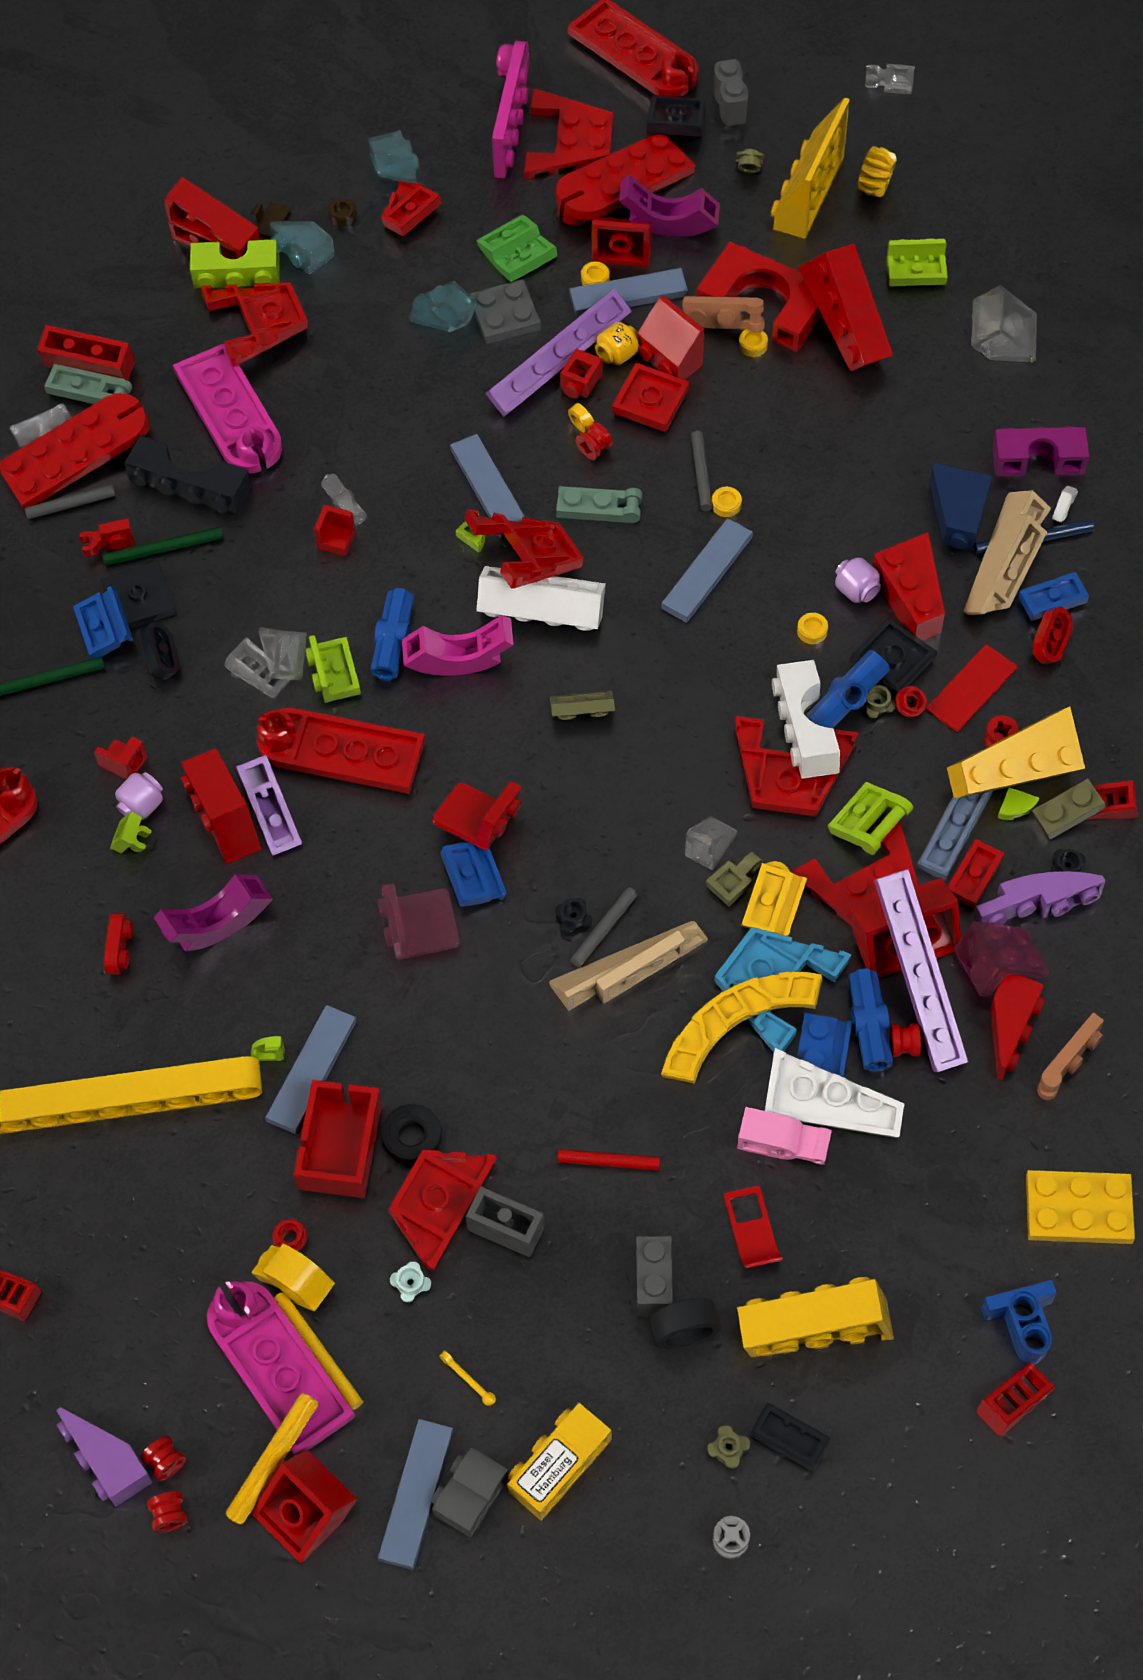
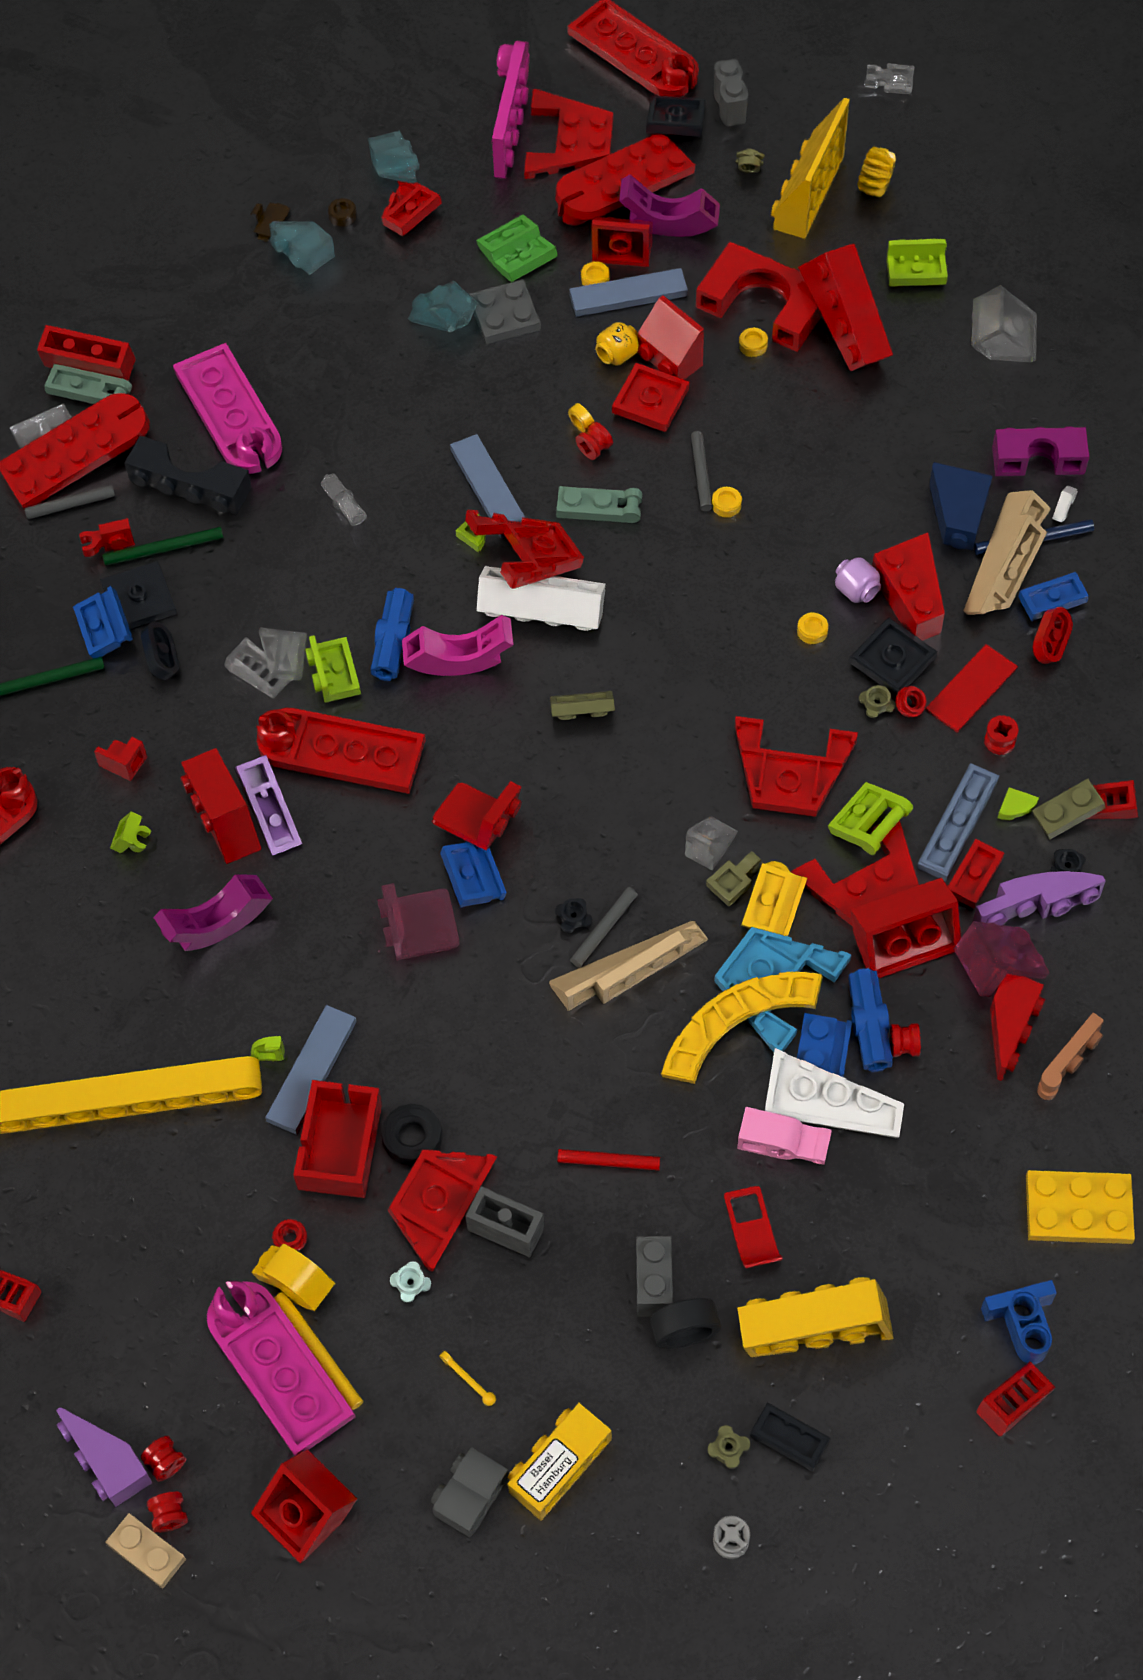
(116, 955): red plate -> none
(139, 794): lavender head -> none
(145, 1550): none -> tan plate
(202, 219): red wedge -> none
(257, 266): lime arch -> none
(269, 312): red wing -> none
(271, 1458): yellow axle -> none
(334, 530): red panel -> none
(414, 1494): sand blue tile -> none
(556, 353): medium lavender plate -> none
(579, 379): red brick -> none
(706, 570): sand blue tile -> none
(725, 312): nougat plate -> none
(814, 746): white arch -> none
(860, 680): blue piece -> none
(921, 970): plate -> none
(1030, 755): yellow wedge -> none

